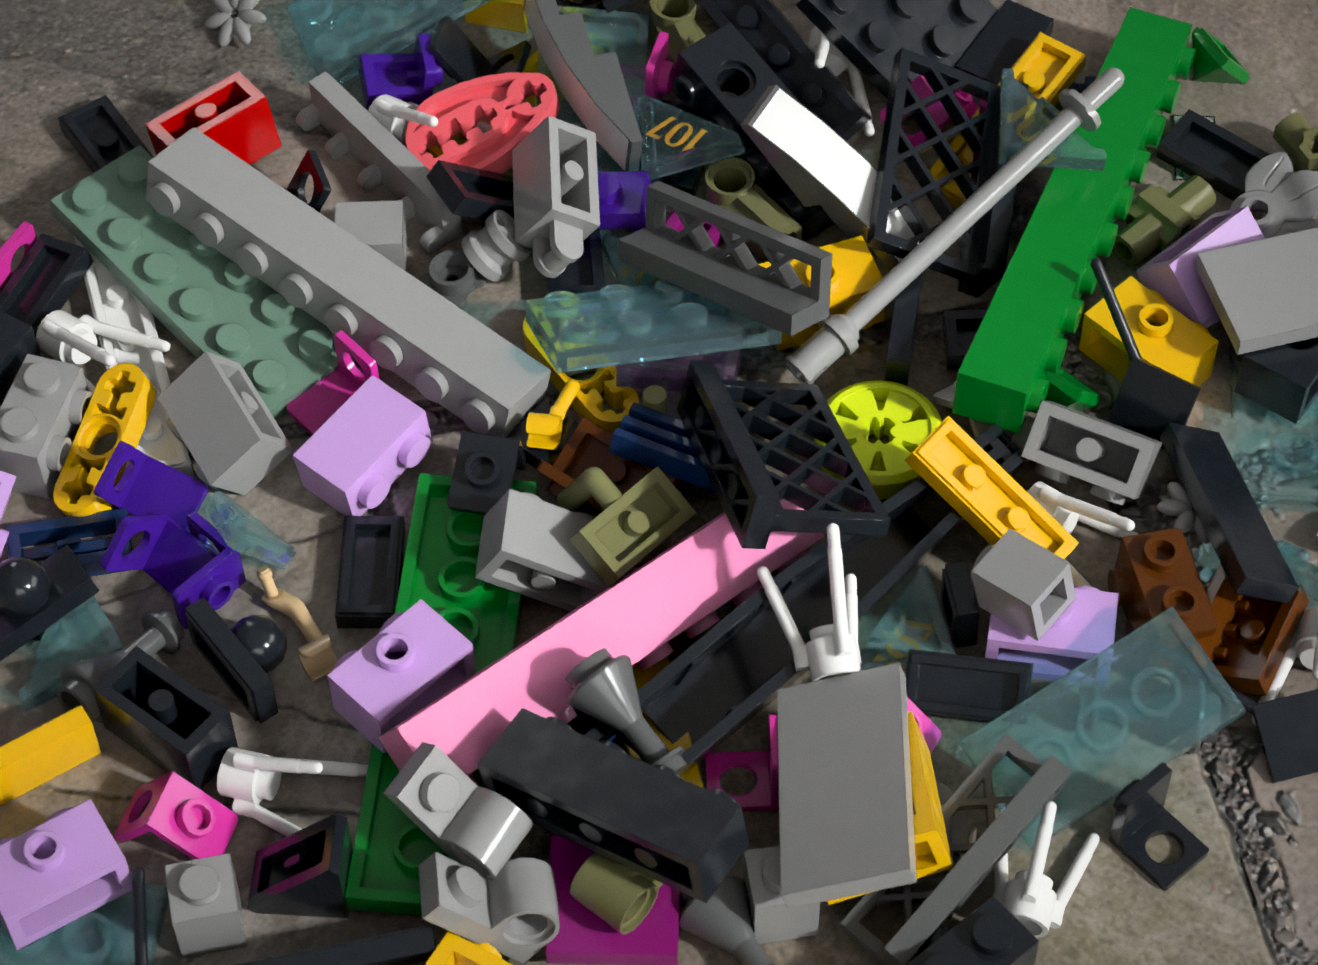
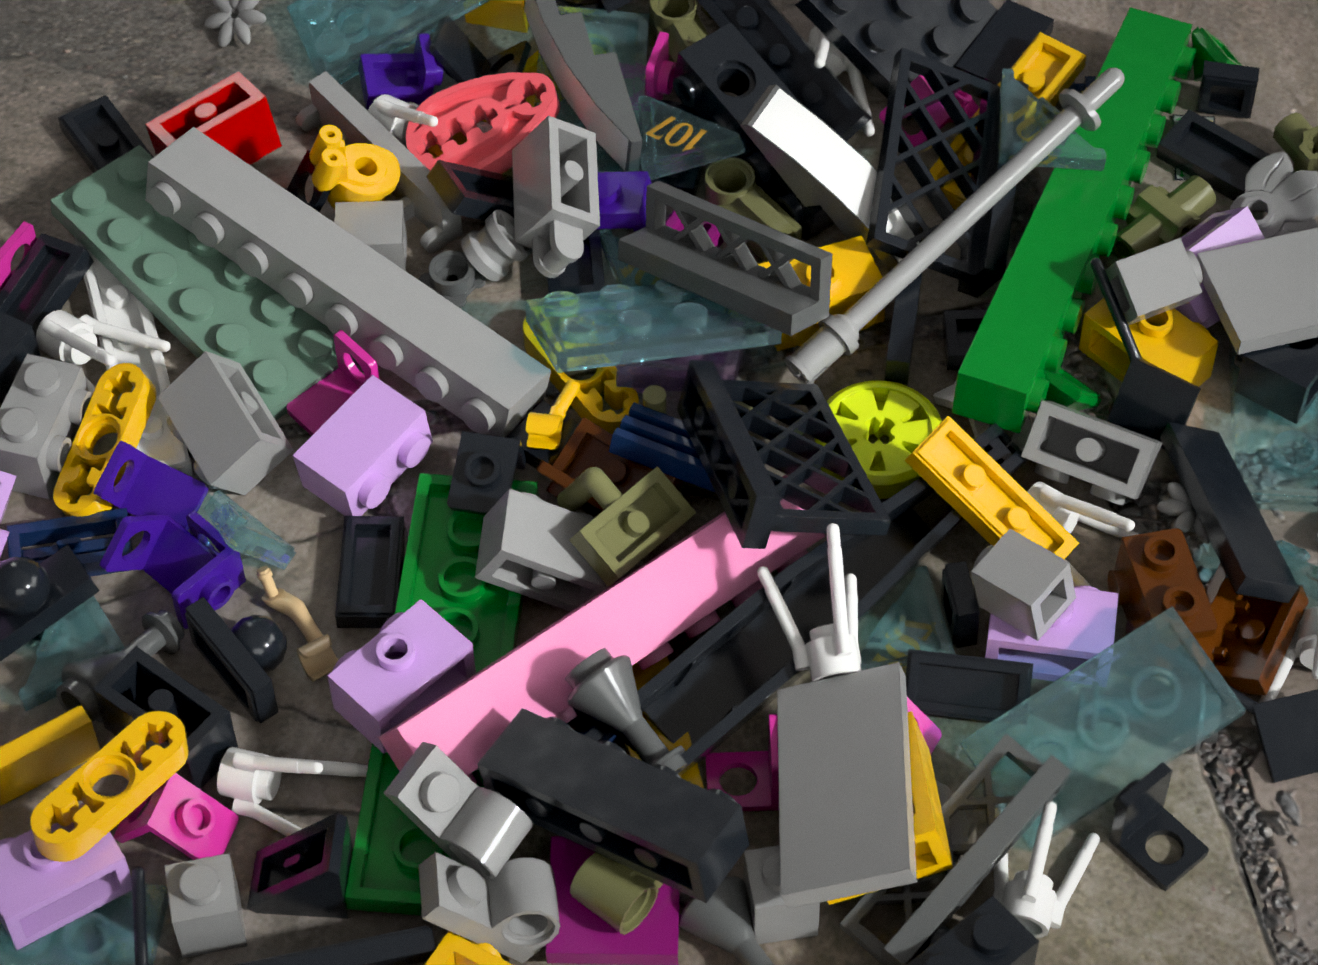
(100, 812): none -> yellow beam
(352, 171): none -> yellow piece
(1155, 280): none -> light grey brick
(1227, 89): none -> black tile

